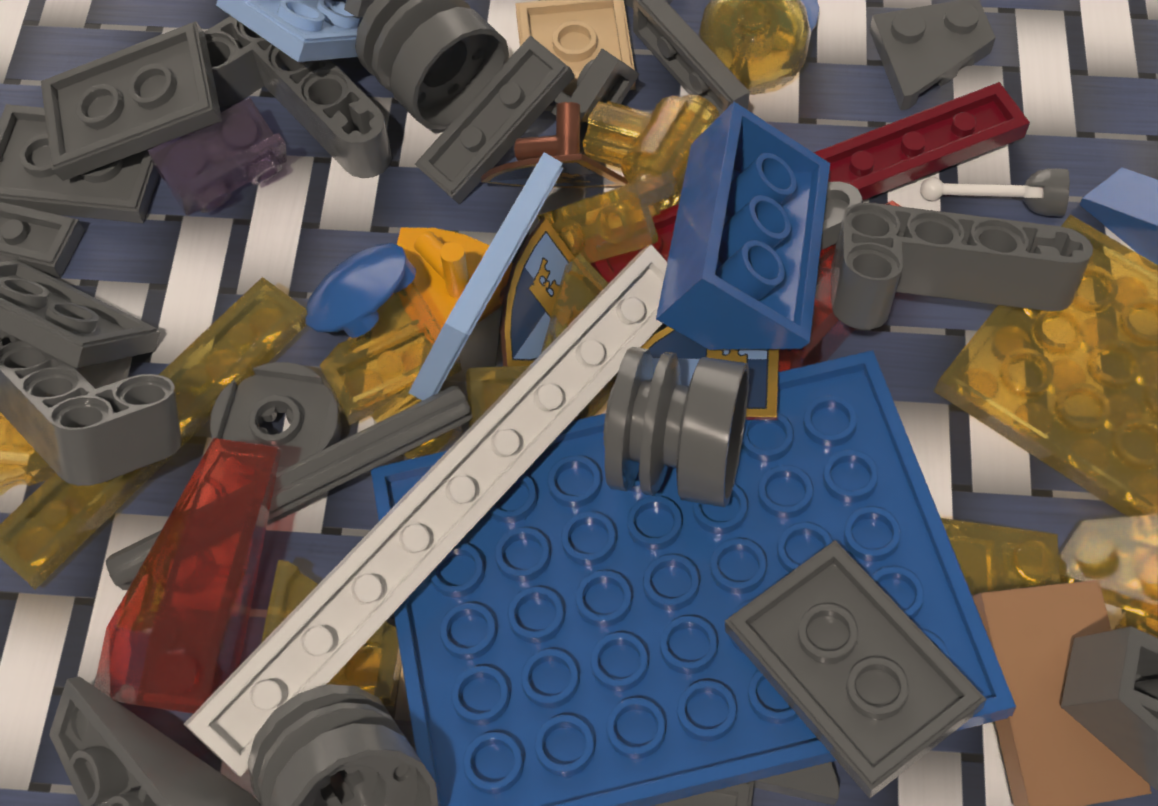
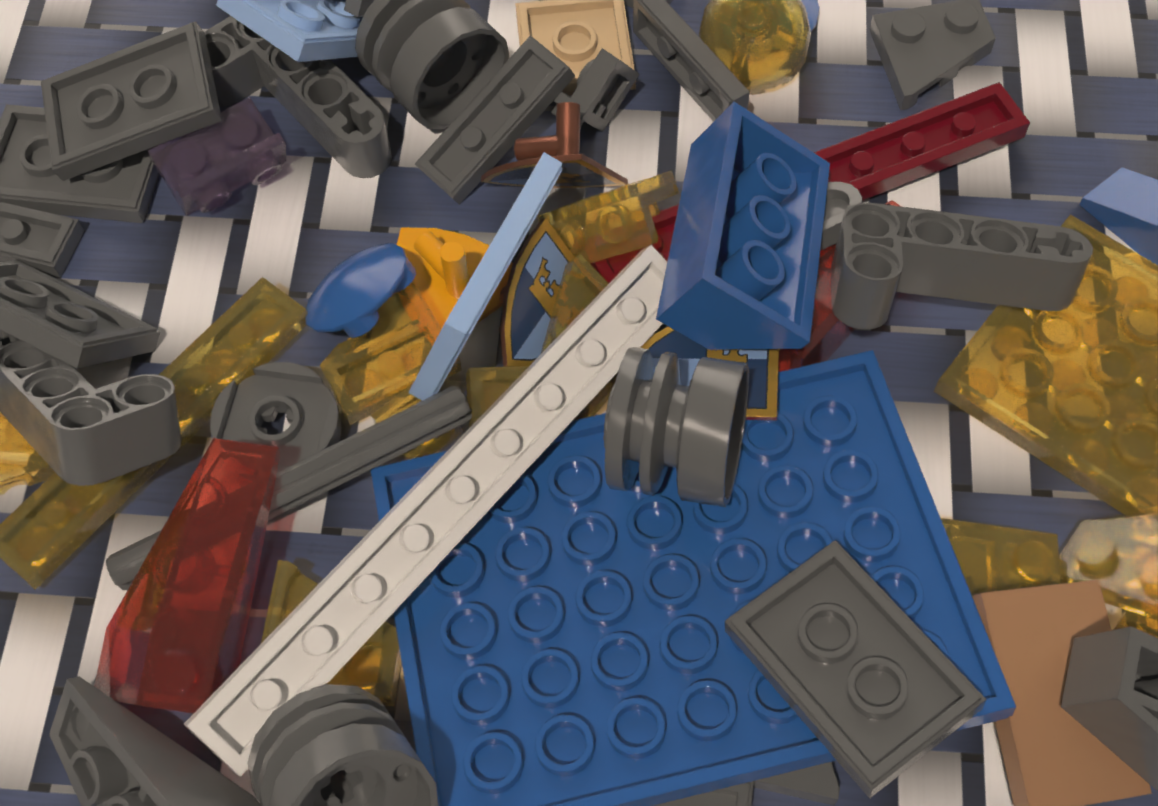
(648, 142): clear yellow piece -> none
(1044, 191): hinge -> none

